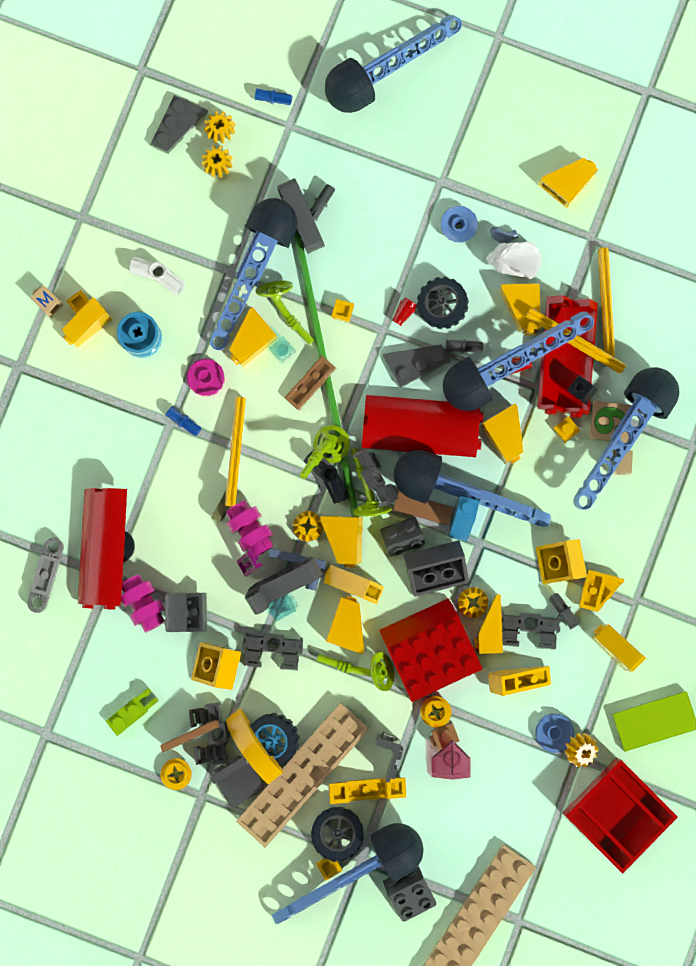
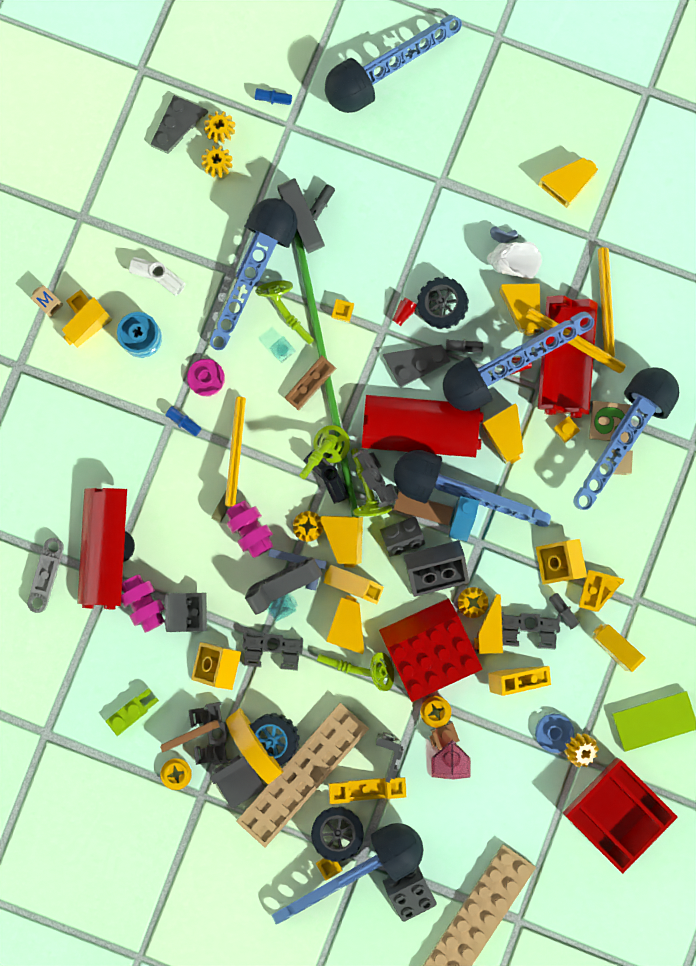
(251, 339): yellow slope -> none
(252, 561): magenta tile -> none
(459, 215): medium blue dish -> none
(582, 389): black brick -> none

